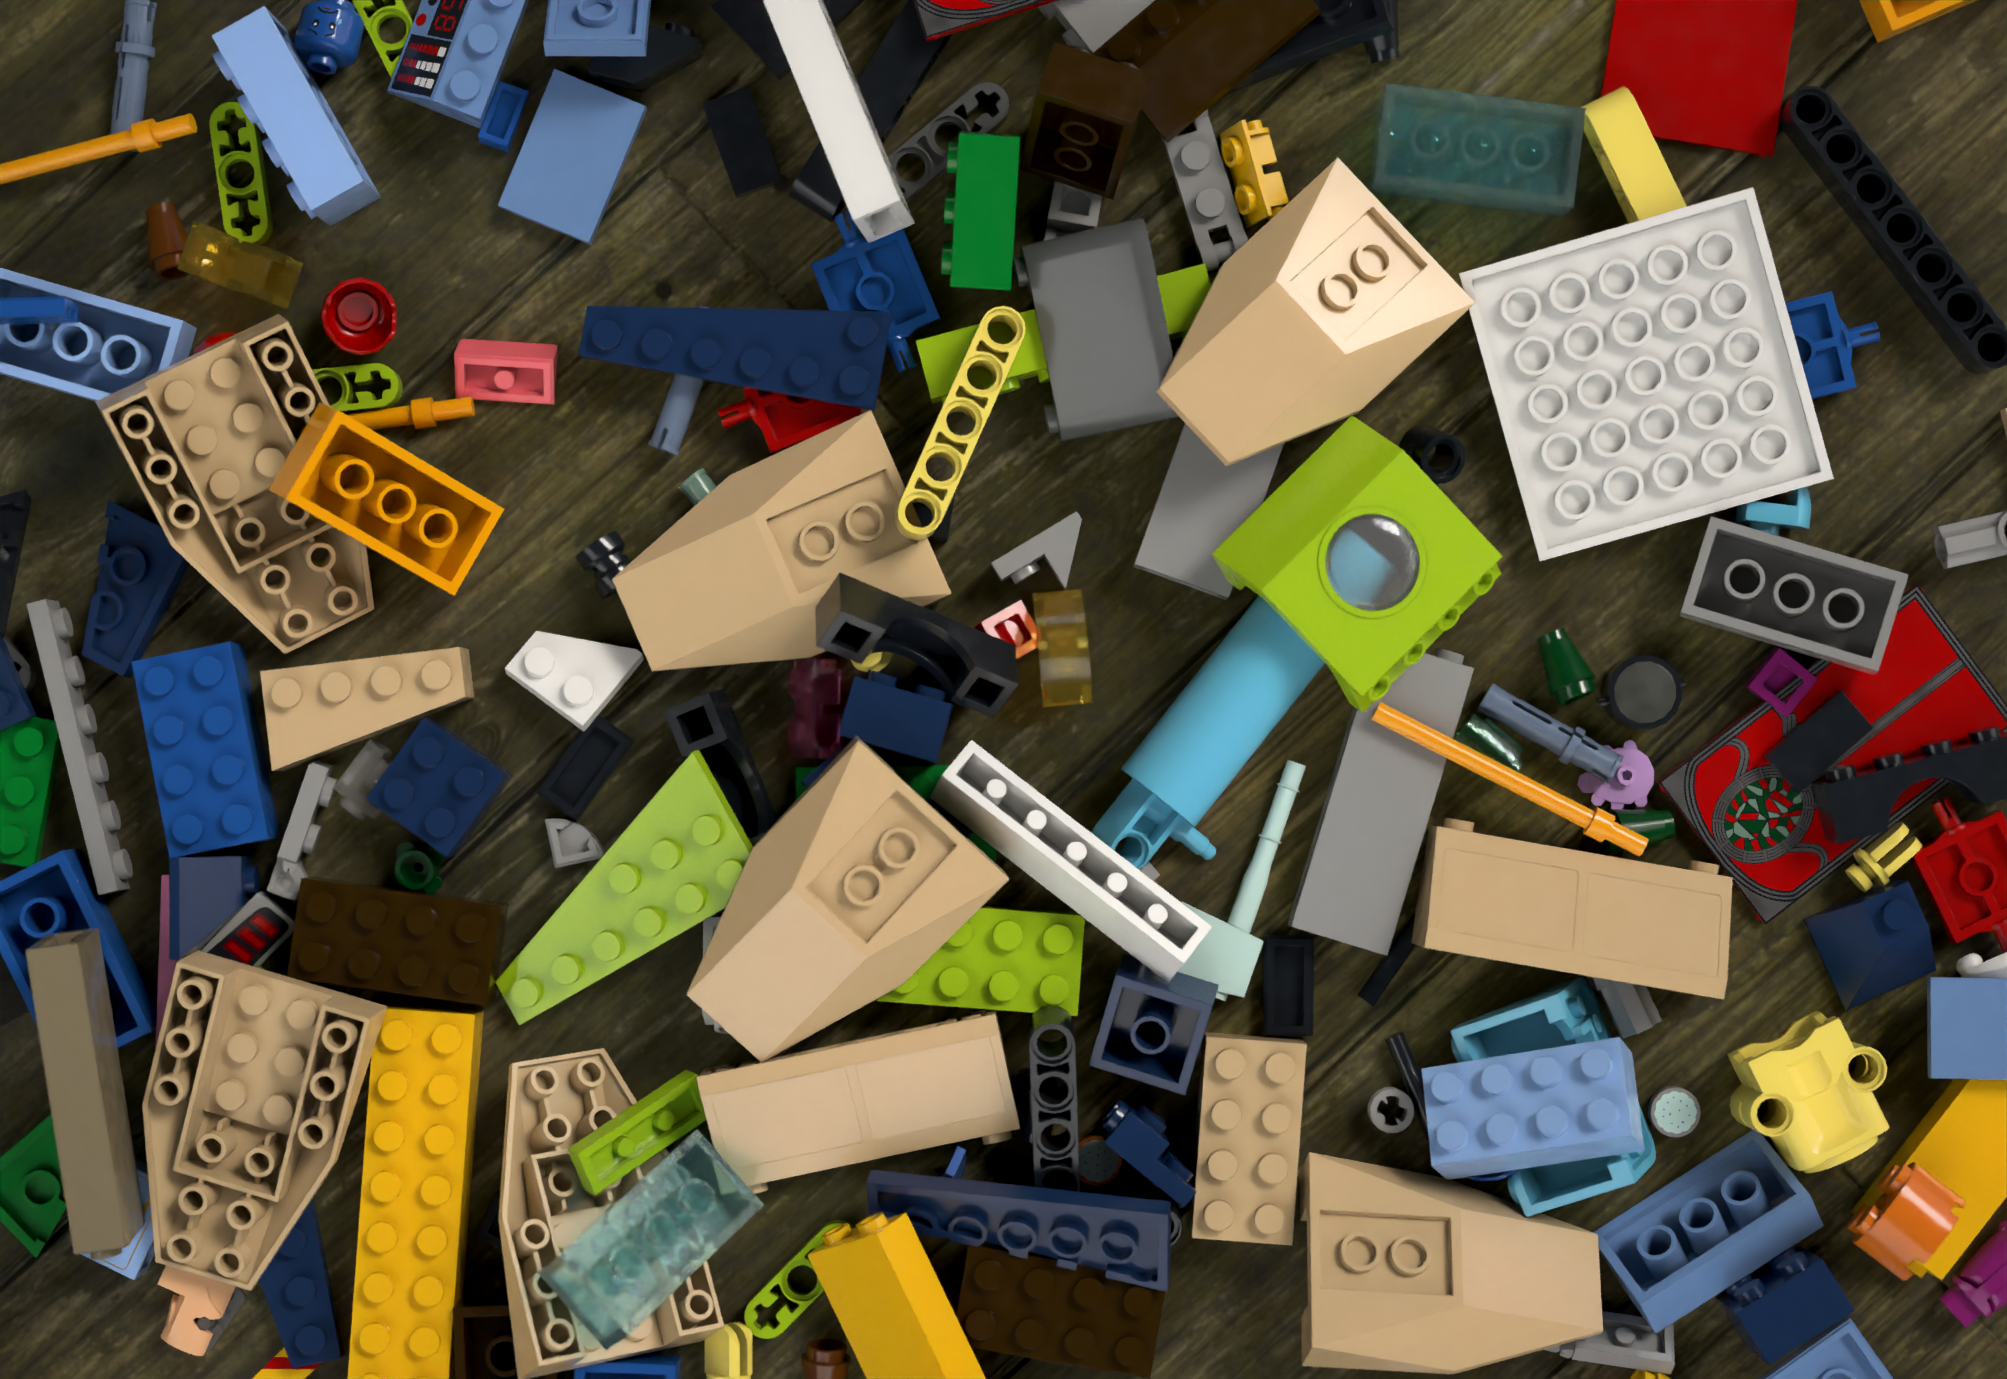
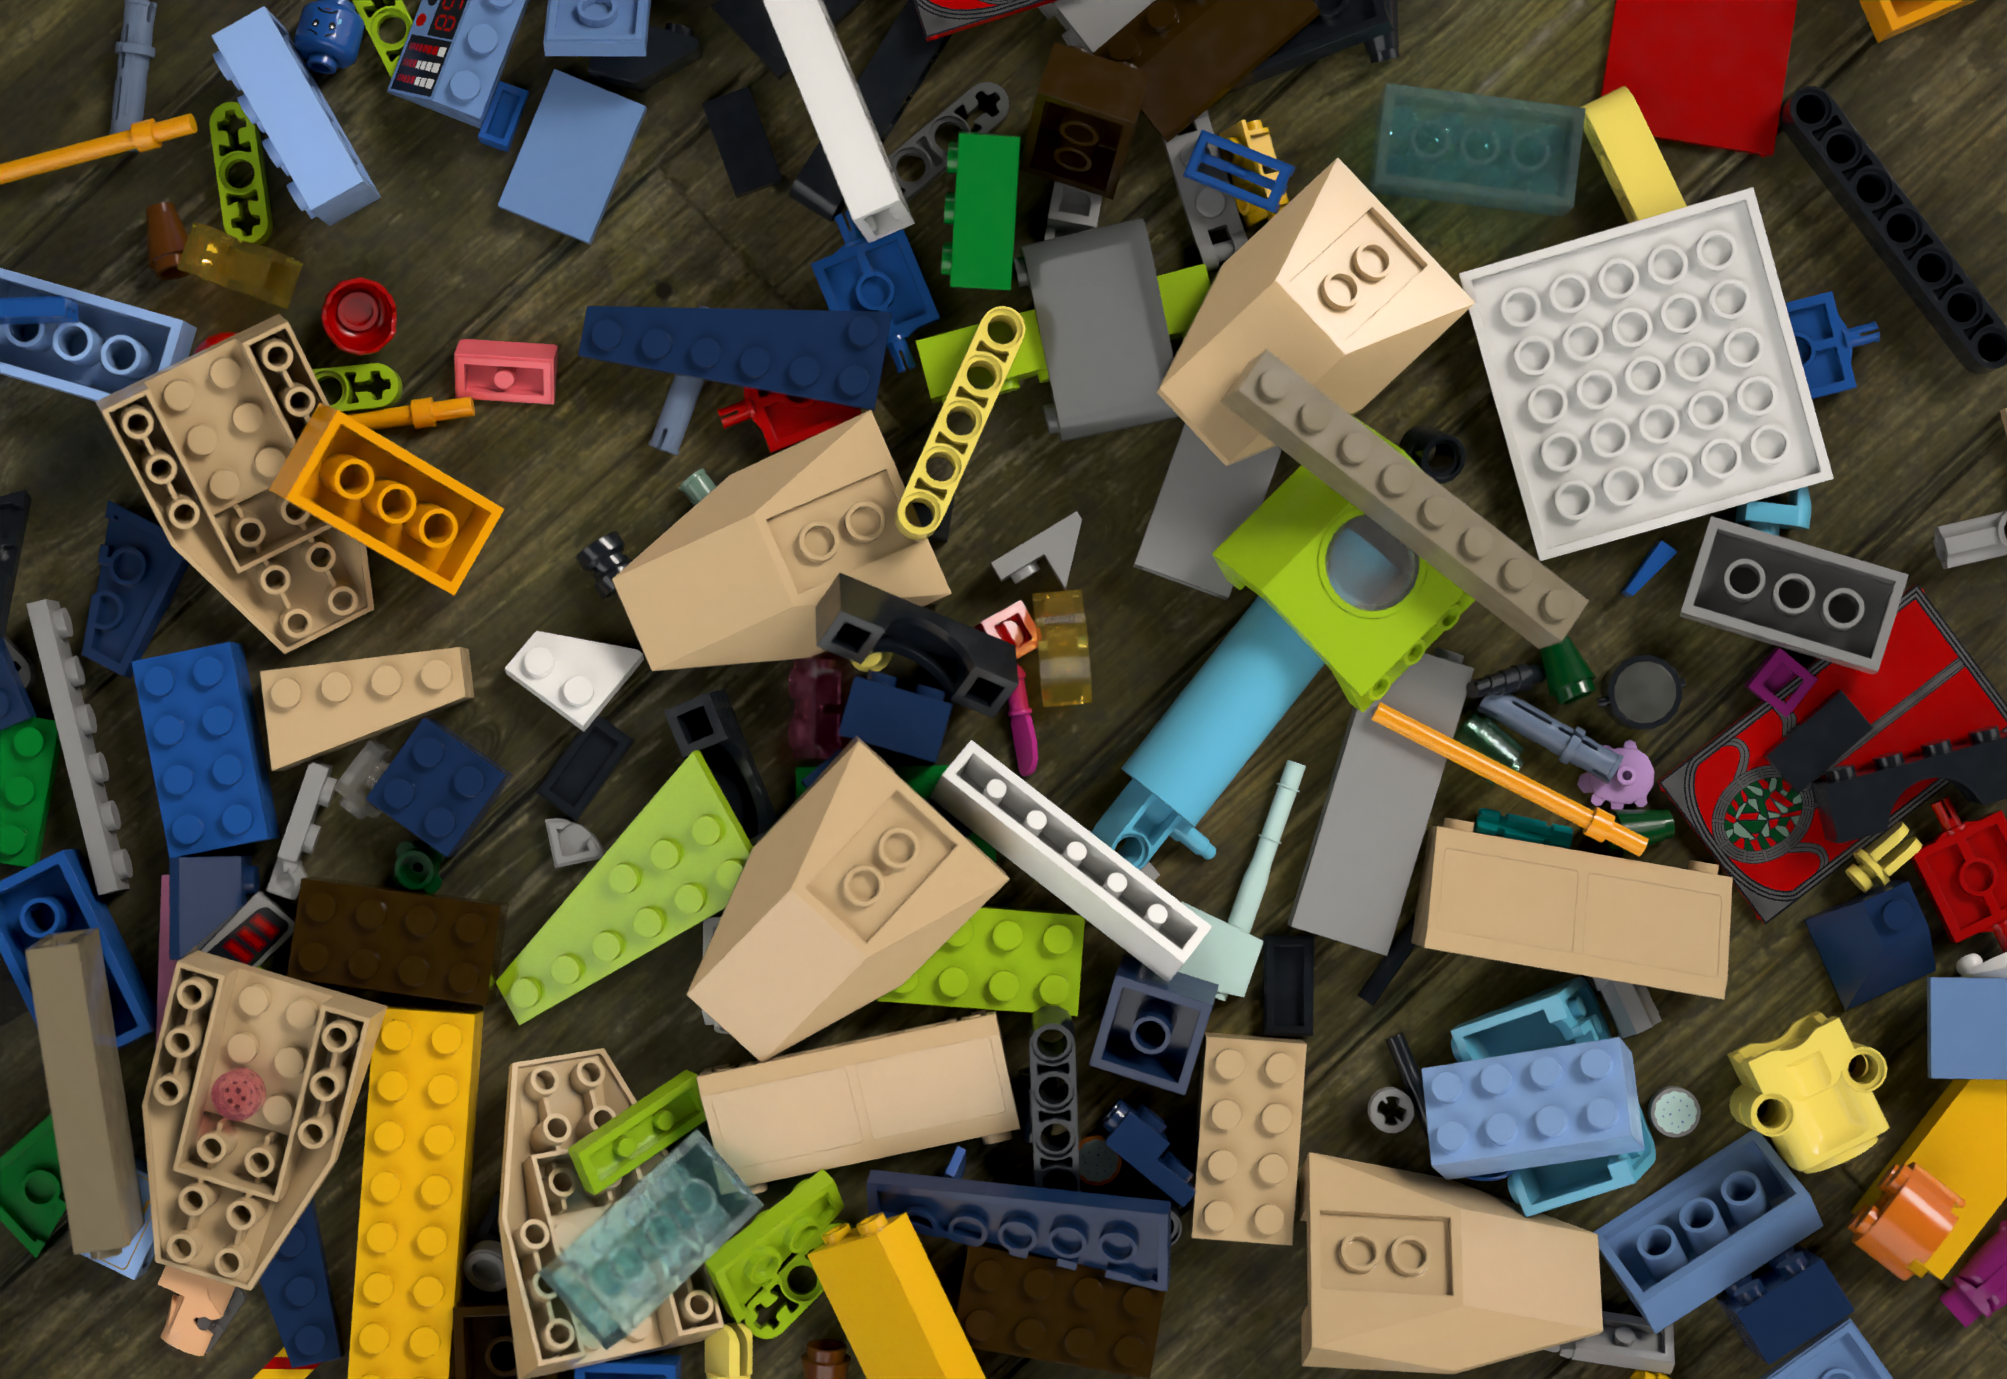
(238, 1094): none -> clear pink tile
(486, 1266): none -> light grey tile
(760, 1249): none -> lime wing
(1023, 728): none -> dark pink piece
(1278, 187): none -> blue tile
(1404, 500): none -> dark tan brick
(1509, 680): none -> black animal
(1522, 828): none -> teal axle
(1652, 563): none -> blue piece

